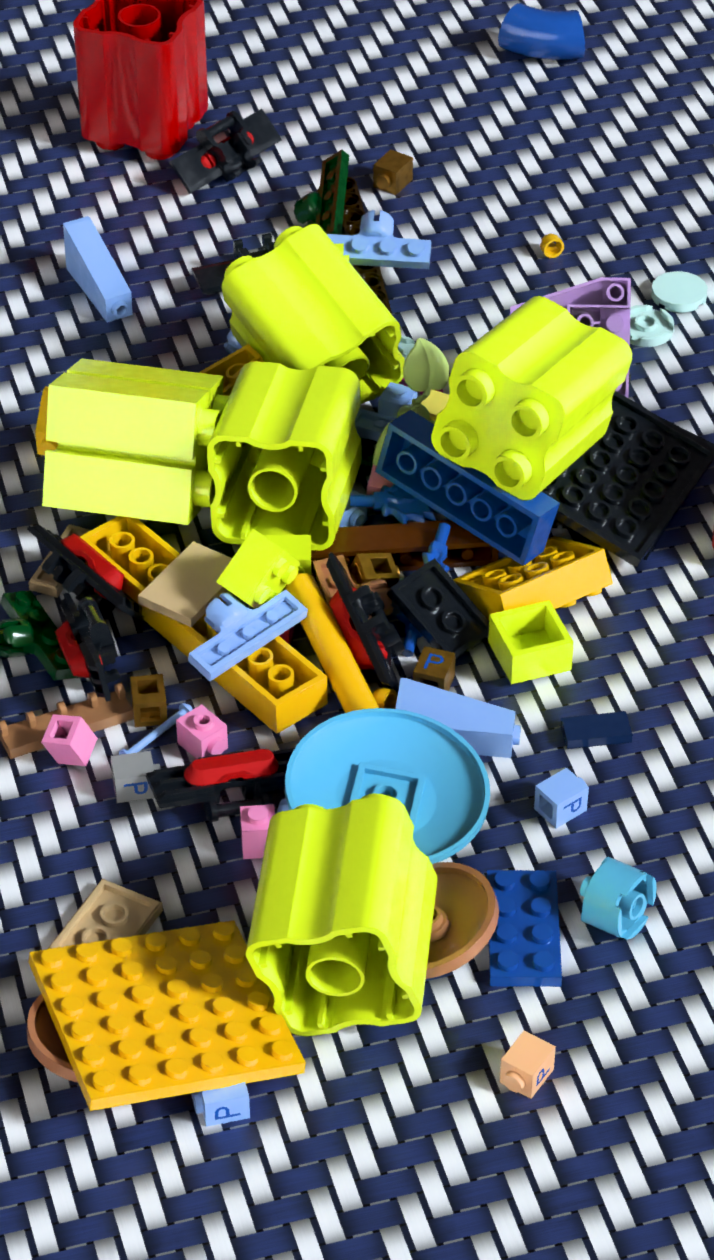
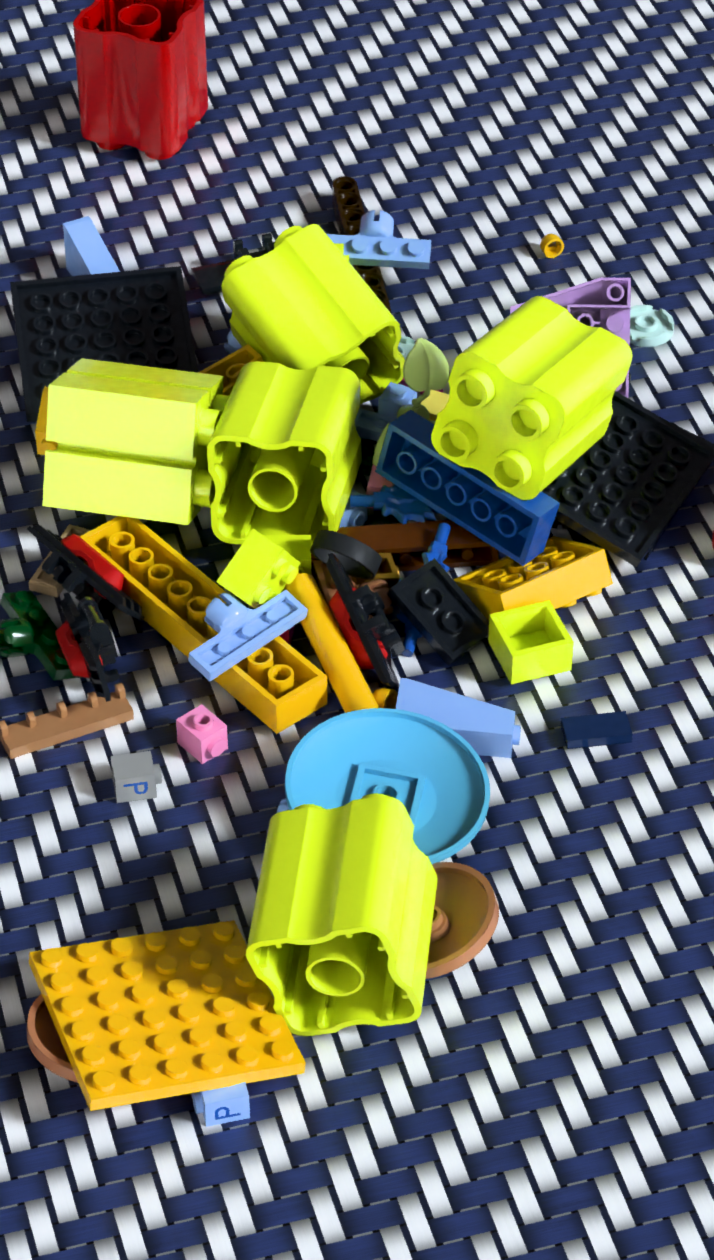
(69, 740): bright pink brick -> none
(101, 317): none -> black plate
(109, 914): tan tile -> none
(148, 700): pearl gold brick -> none
(183, 709): light blue axle -> none
(186, 584): tan tile -> none
(205, 777): black piece -> none
(228, 157): black piece -> none
(254, 829): bright pink brick -> none
(327, 203): dark green plate -> none
(354, 555): none -> black tyre
(393, 172): pearl gold brick -> none
(435, 668): pearl gold brick -> none
(527, 935): blue plate -> none
(527, 1064): light nougat brick -> none
(542, 33): blue brick -> none
(561, 797): light blue brick -> none
(617, 898): medium azure brick -> none
(679, 291): light aqua tile -> none

